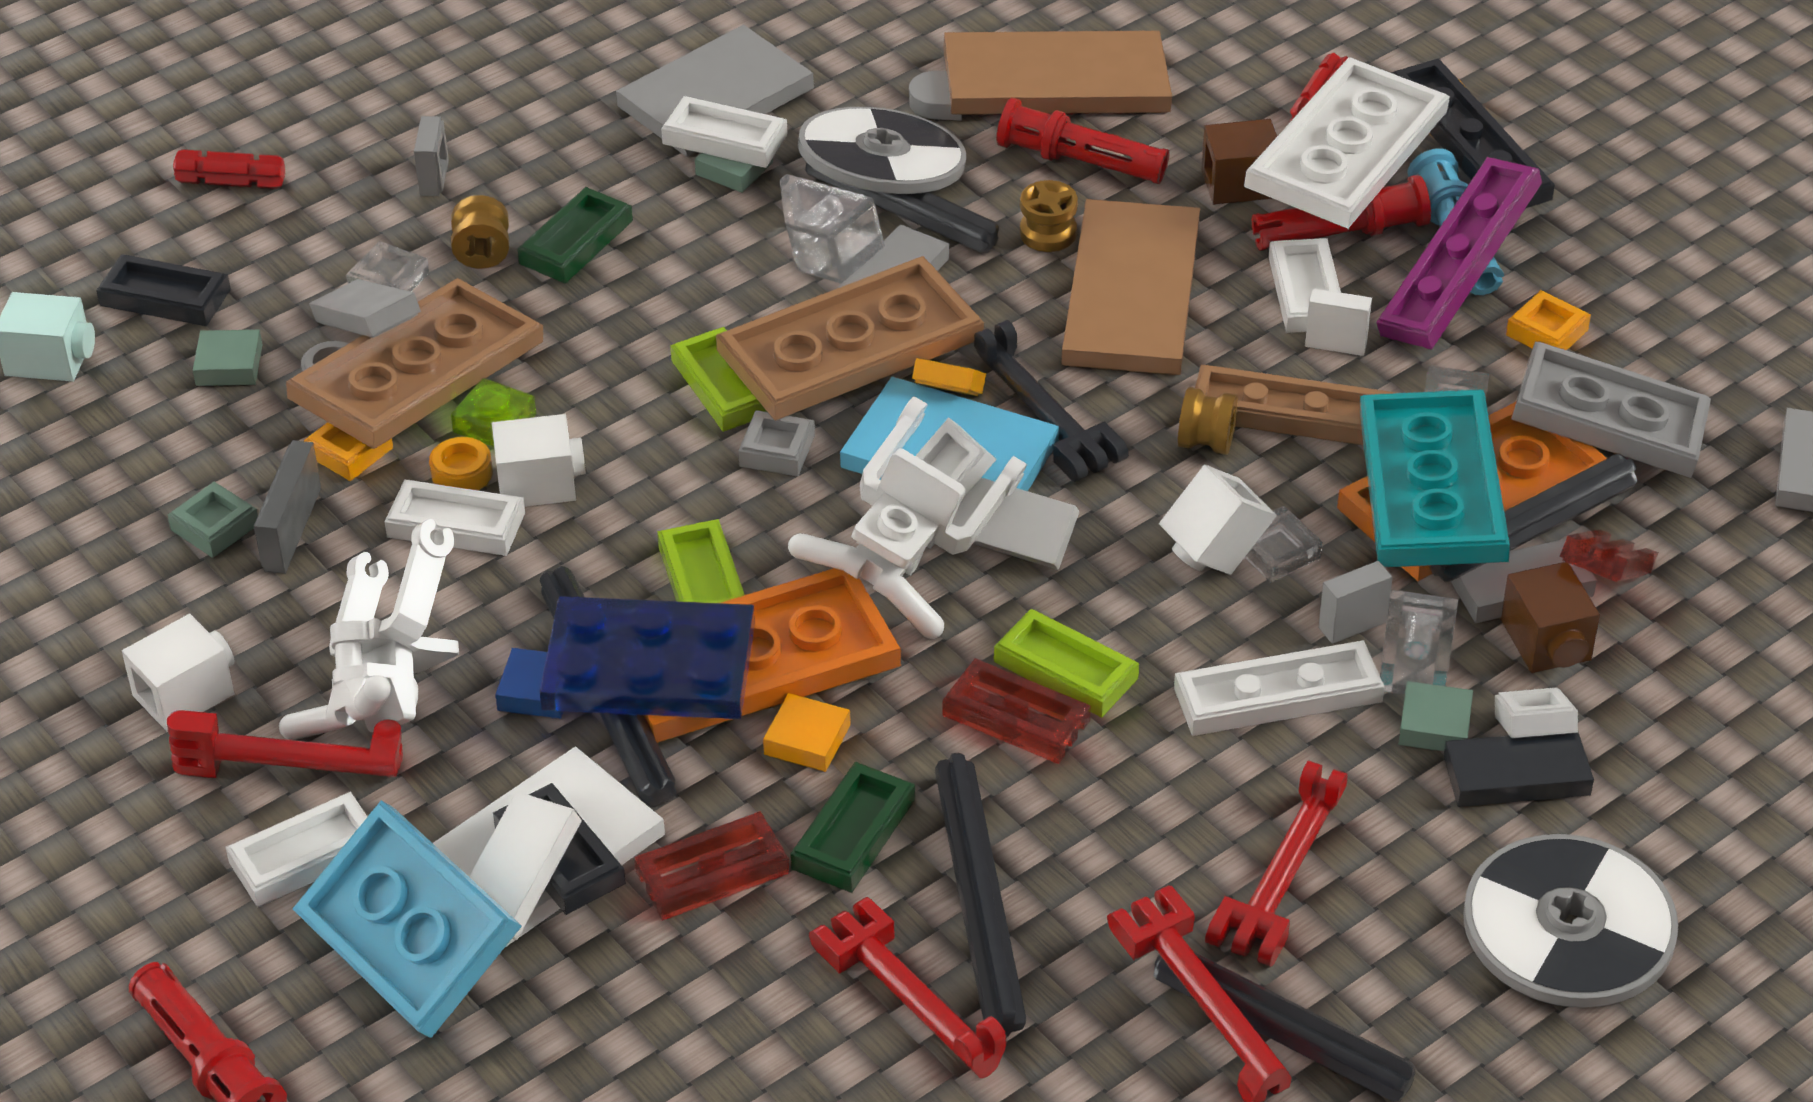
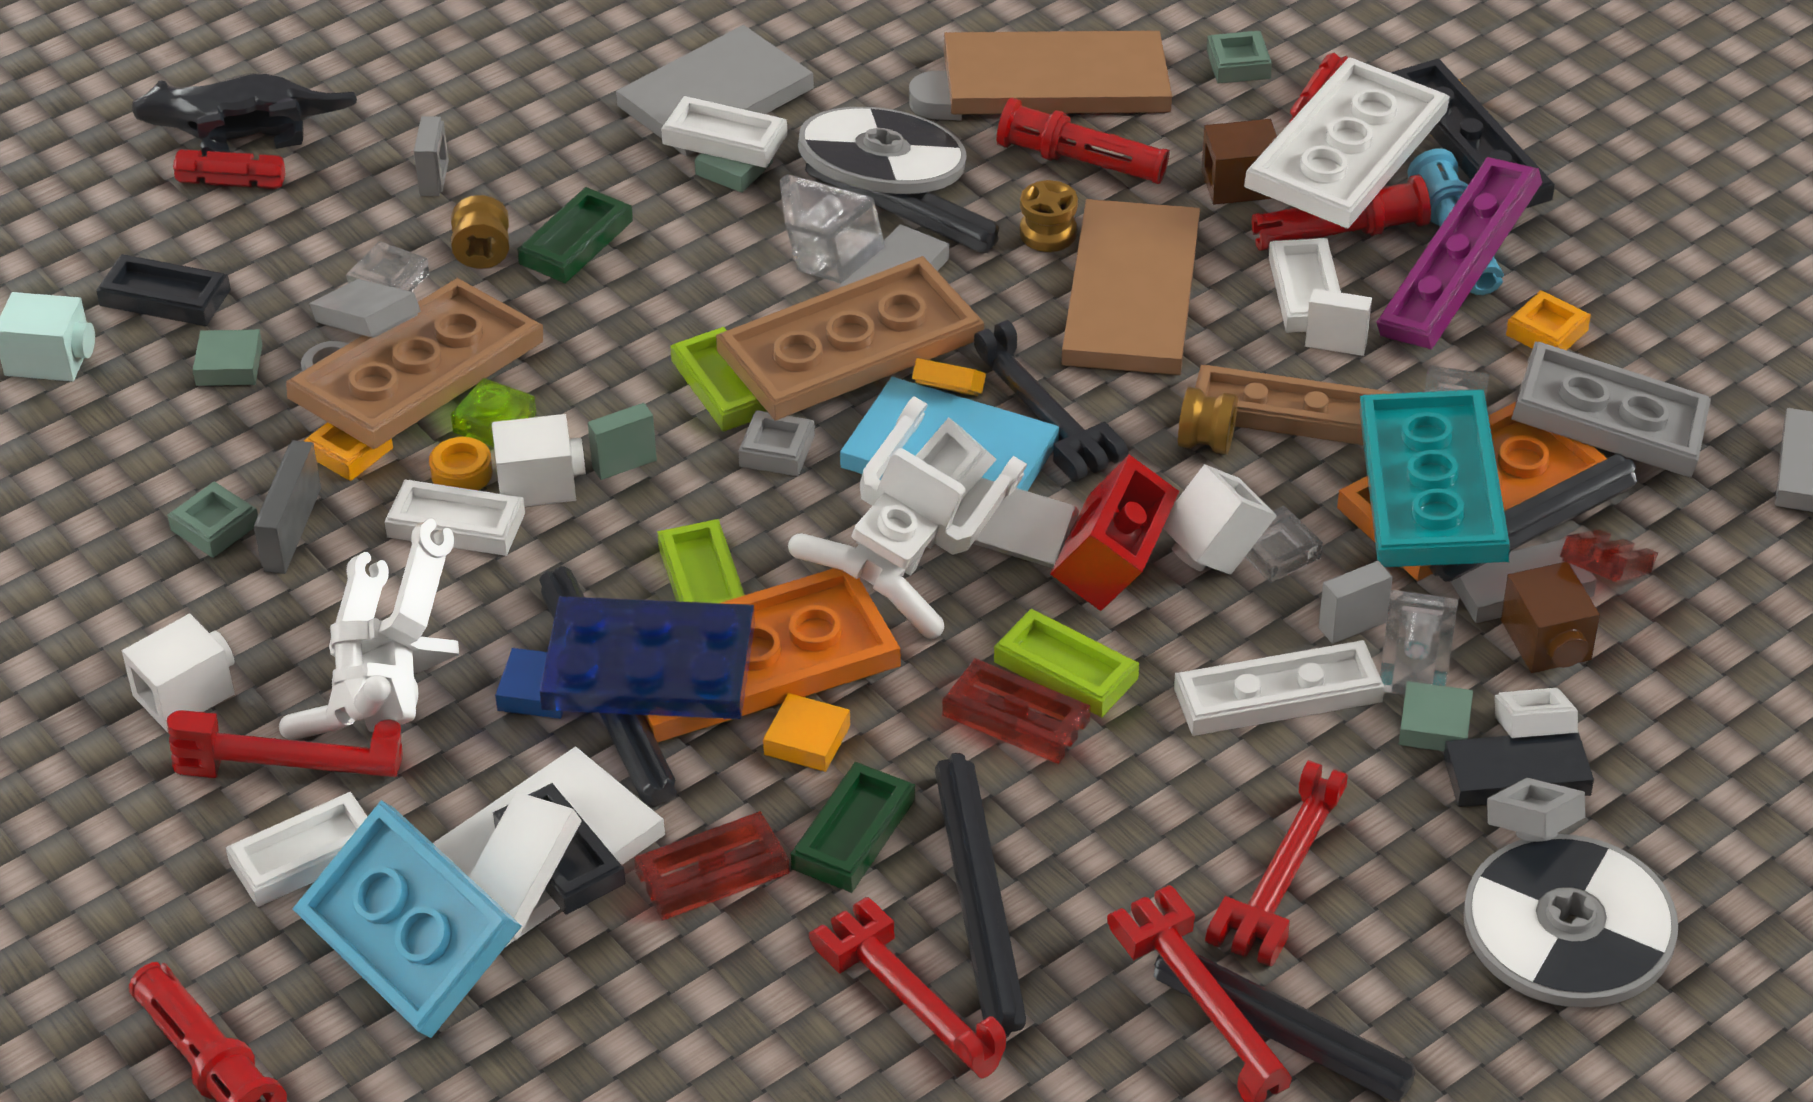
(238, 109): none -> black animal
(622, 441): none -> sand green tile
(1115, 533): none -> red brick
(1239, 57): none -> sand green tile
(1536, 809): none -> light grey plate

